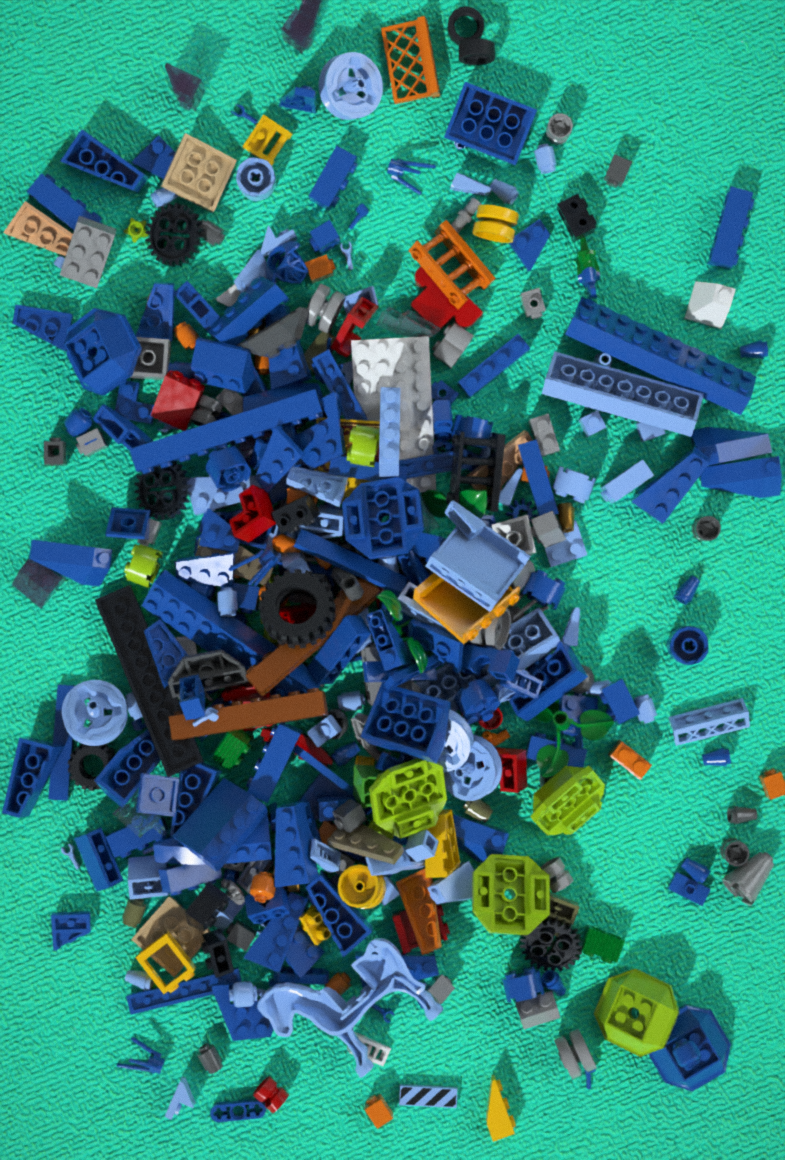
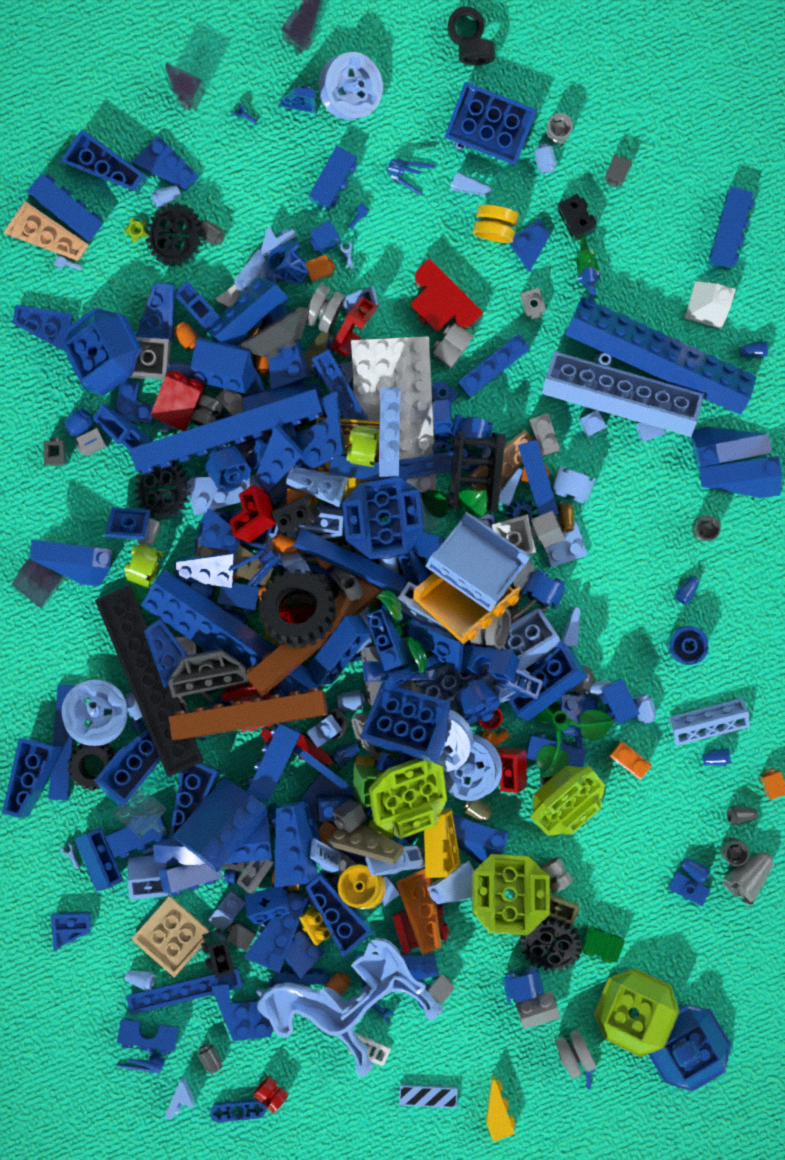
(88, 251): light grey brick -> none
(131, 1034): none -> blue arch
(133, 912): olive brick -> none
(157, 795): tile -> none
(181, 954): yellow window -> none
(192, 697): blue brick -> none
(198, 173): tan plate -> none
(206, 907): black slope -> none
(210, 714): light blue hand -> none
(227, 602): light blue brick -> none
(231, 748): green brick -> none
(233, 891): light grey gear -> none
(243, 994): light blue head -> none
(261, 169): light blue brick -> none
(262, 136): yellow plate -> none
(263, 887): orange head -> none
(378, 1110): orange brick -> none
(406, 324): clear light blue slope -> none
(421, 845): light blue brick -> none
(427, 58): orange fence -> none
(463, 253): orange fence -> none
(465, 215): light grey pin -> none
(466, 521): light blue slope -> none
(504, 191): light blue cone -> none
(552, 981): blue cone -> none
(626, 482): light blue brick -> none
(667, 490): blue wedge -> none

